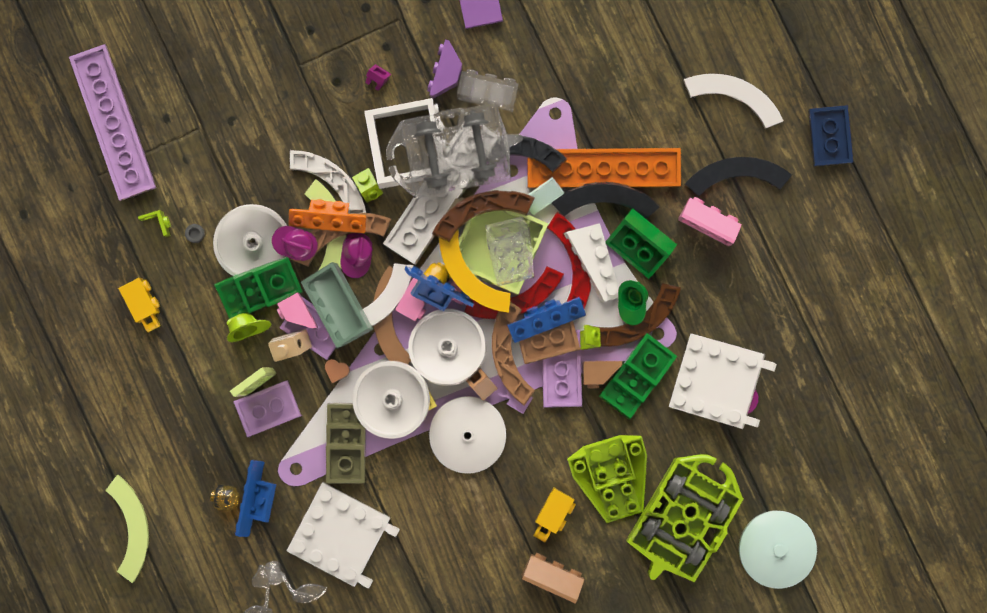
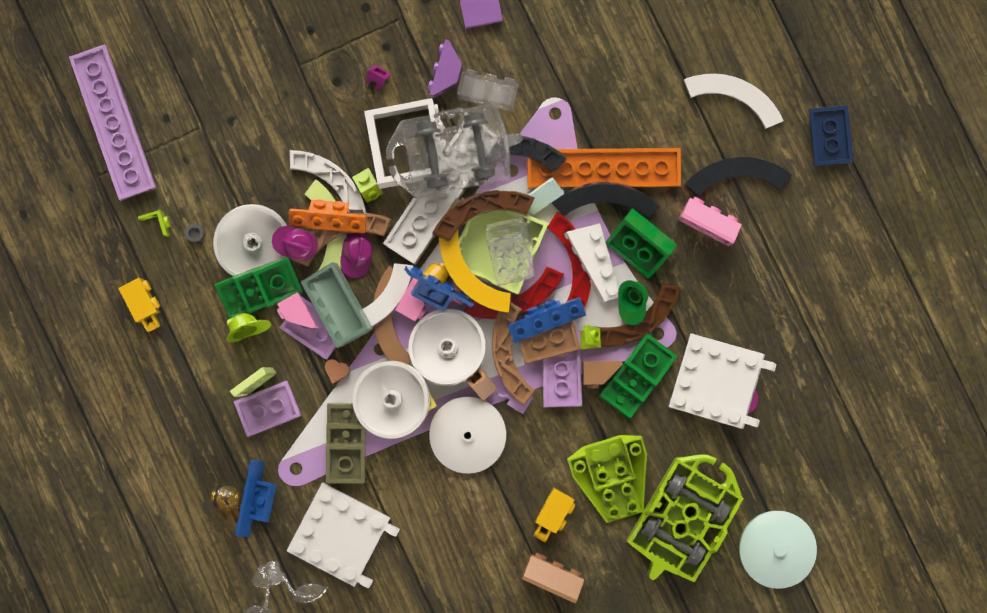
(137, 527): yellowish green tile -> none
(287, 347): tan torso -> none

